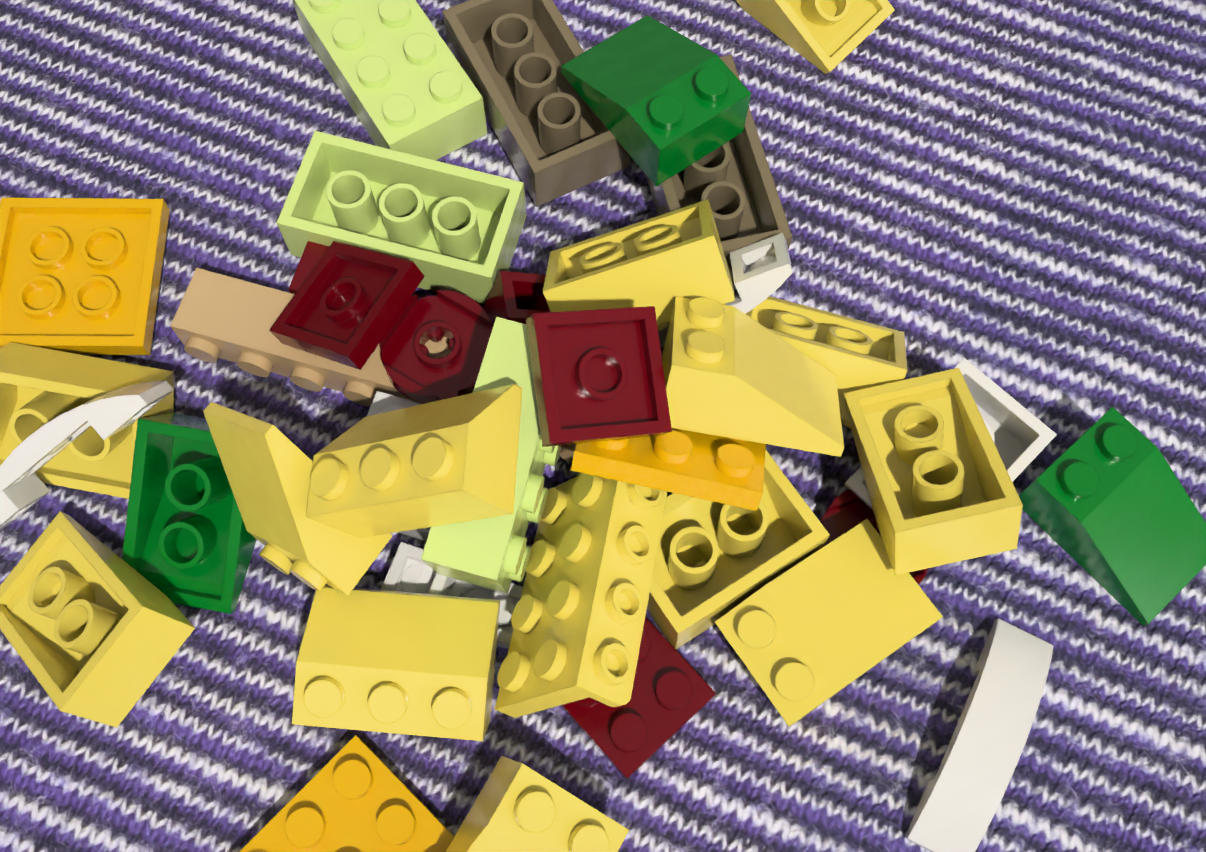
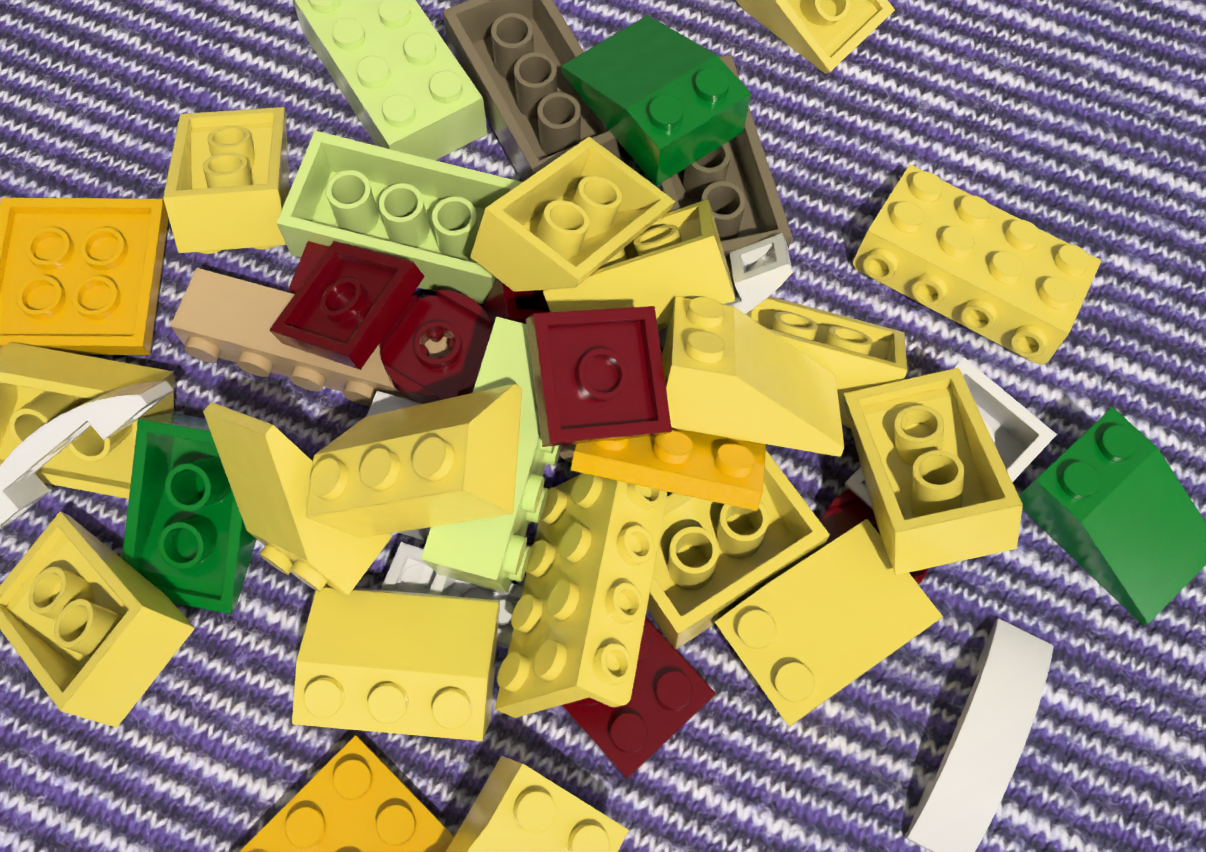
(228, 180): none -> light yellow slope
(567, 220): none -> light yellow slope
(977, 265): none -> light yellow bracket

